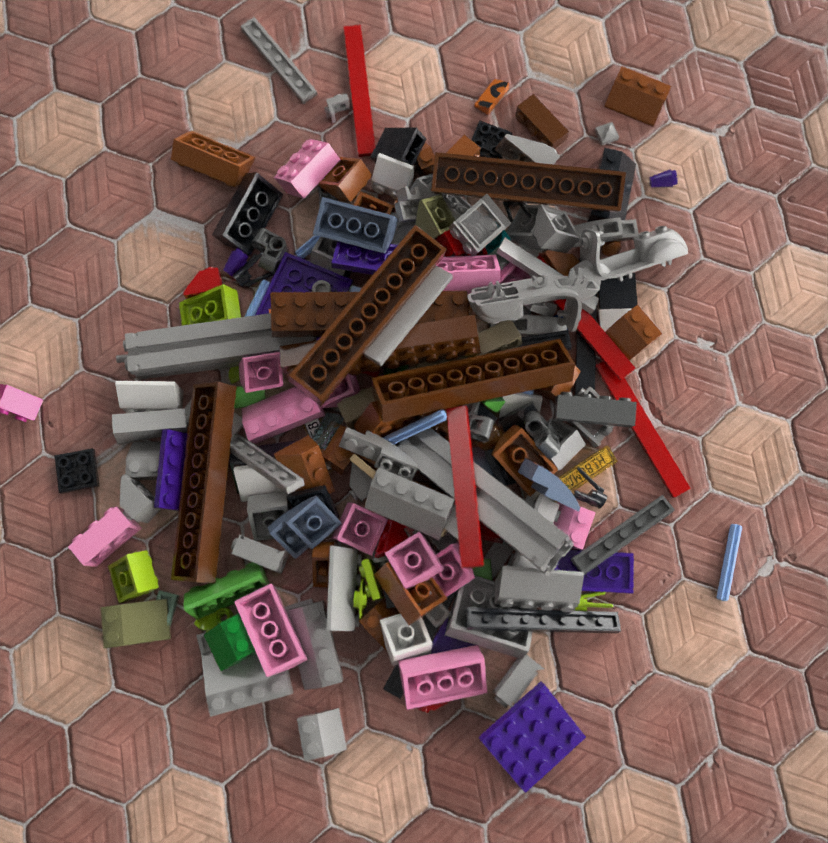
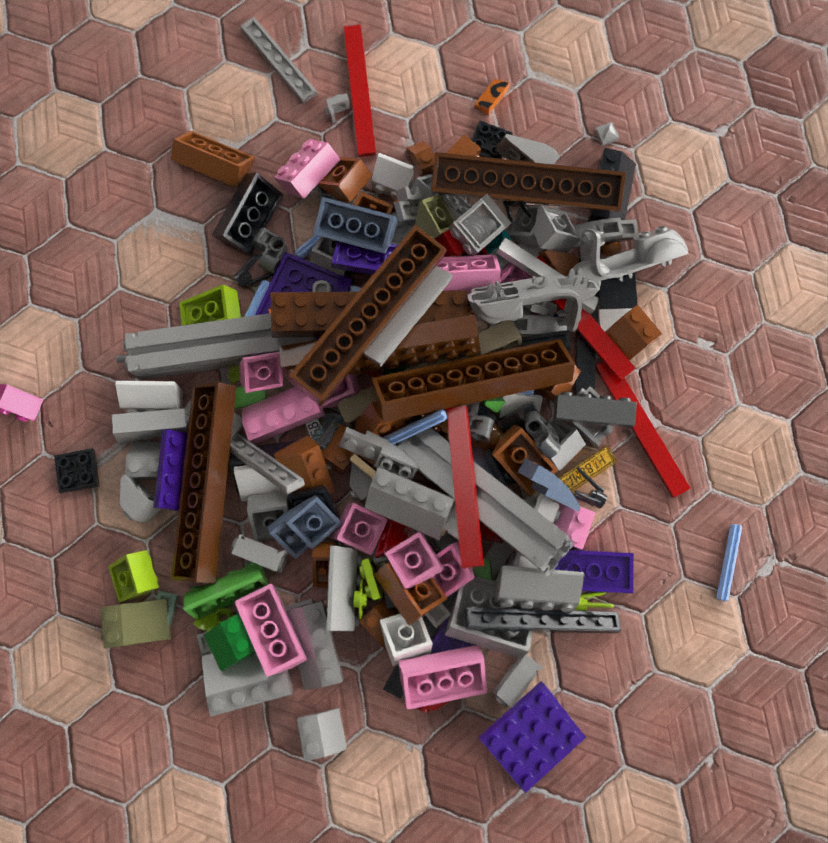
(103, 537): bright pink brick -> none
(203, 281): red slope -> none
(235, 262): dark purple cone -> none
(401, 144): black brick -> none
(541, 122): reddish brown brick -> none
(622, 535): dark grey tile -> none
(637, 96): dark orange slope -> none
(664, 179): dark purple cone -> none

